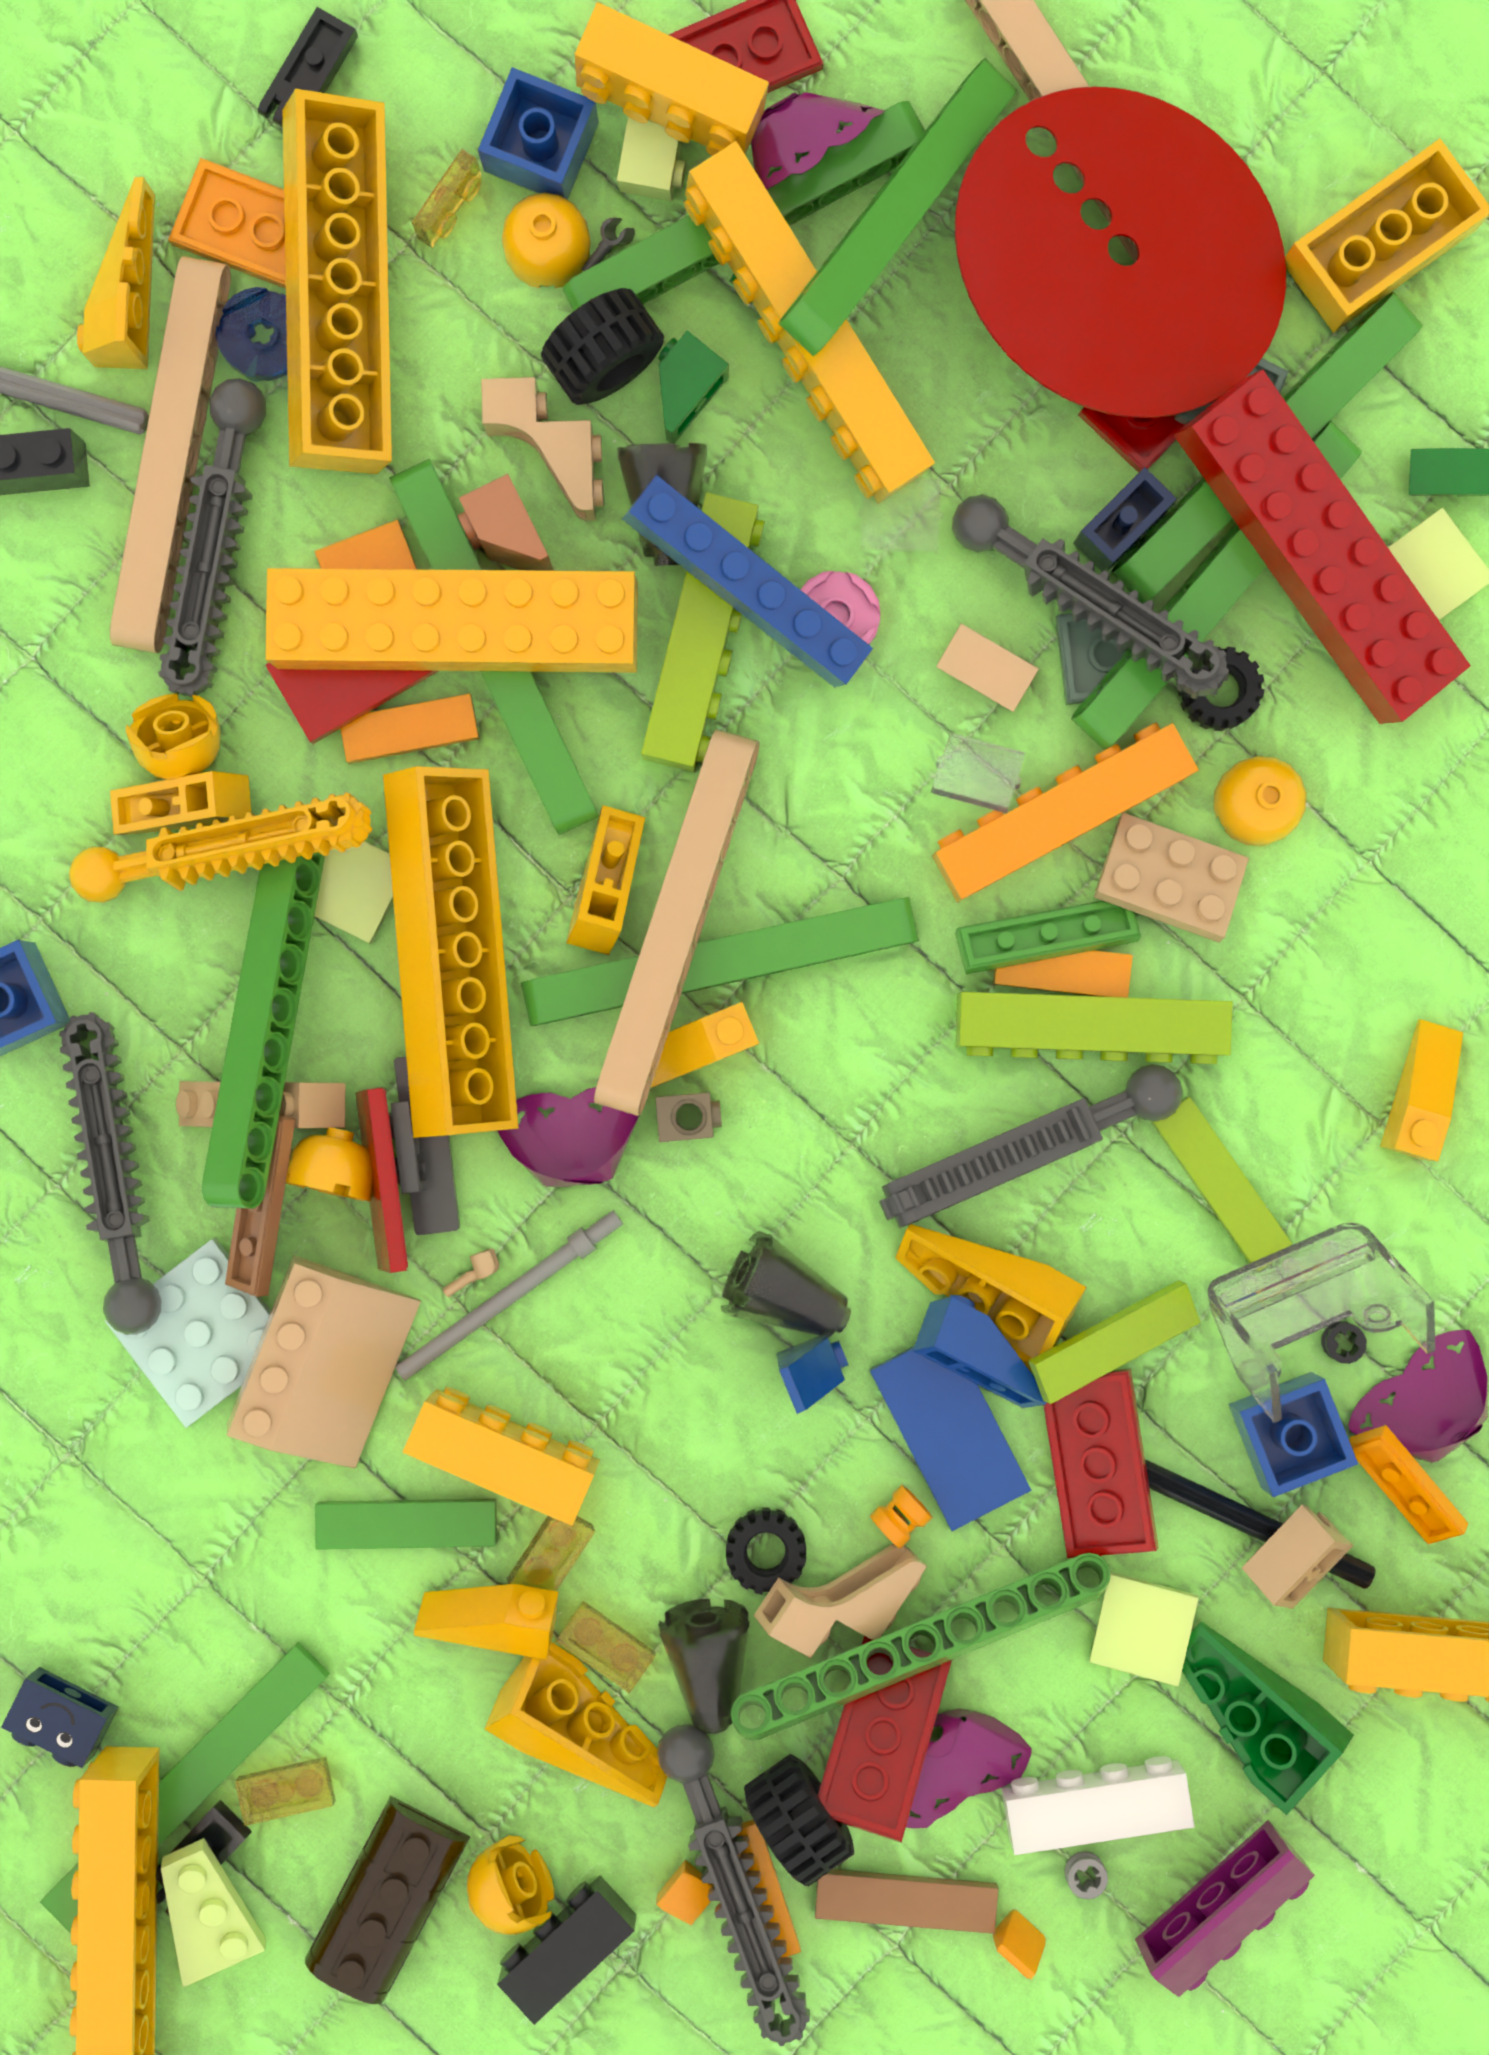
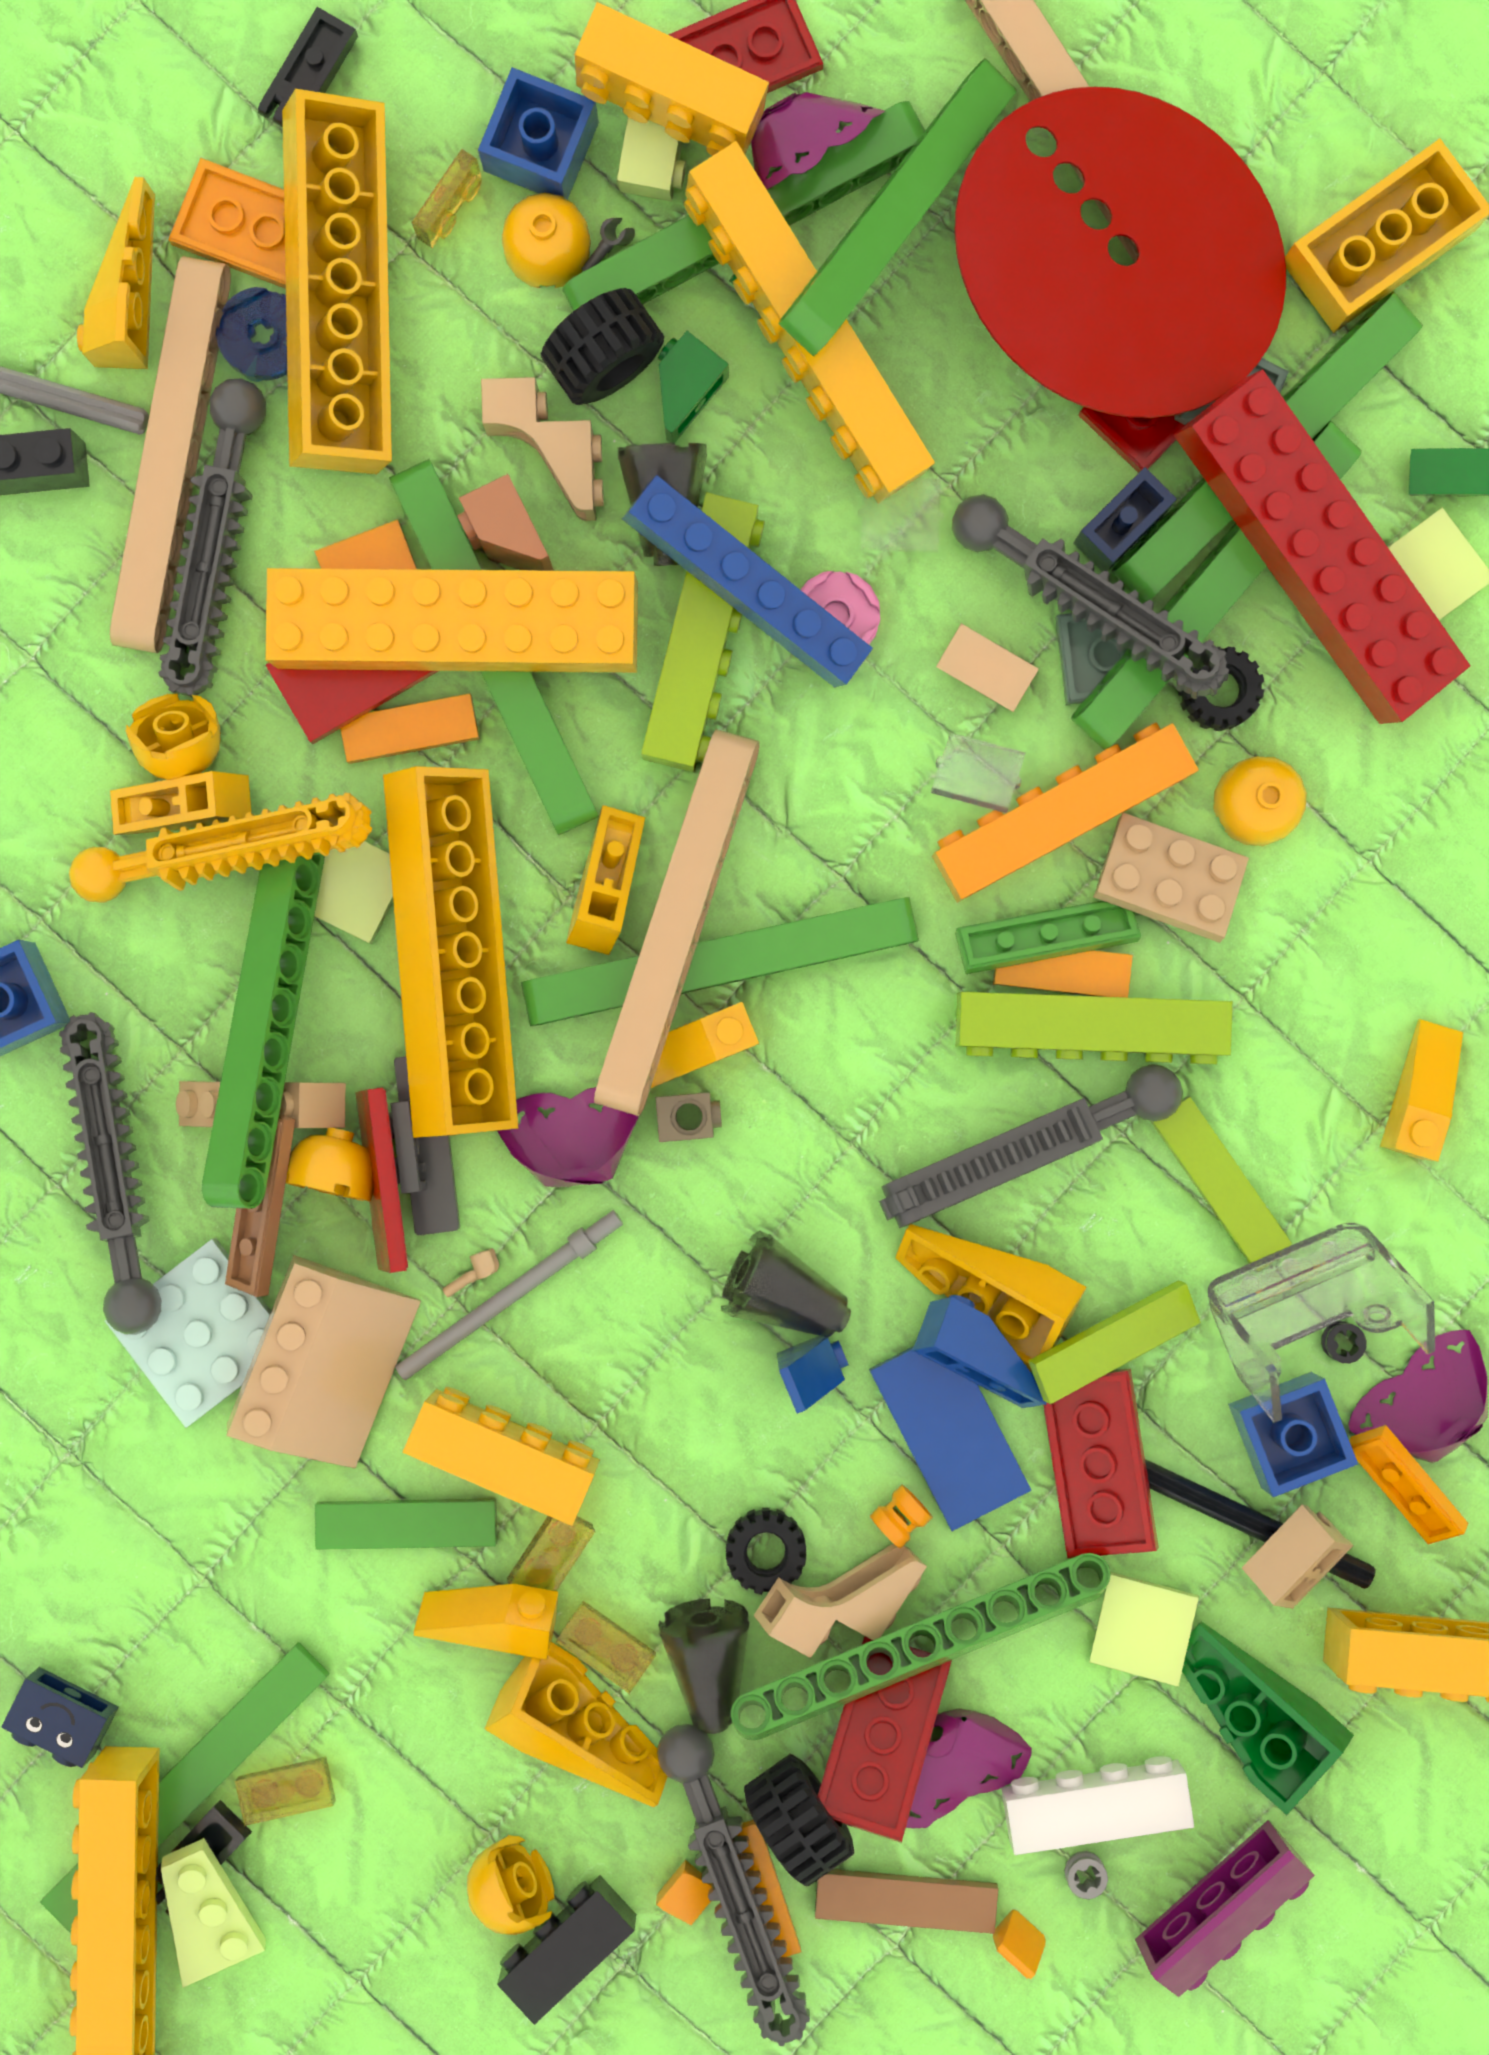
(385, 1902): dark brown container -> none

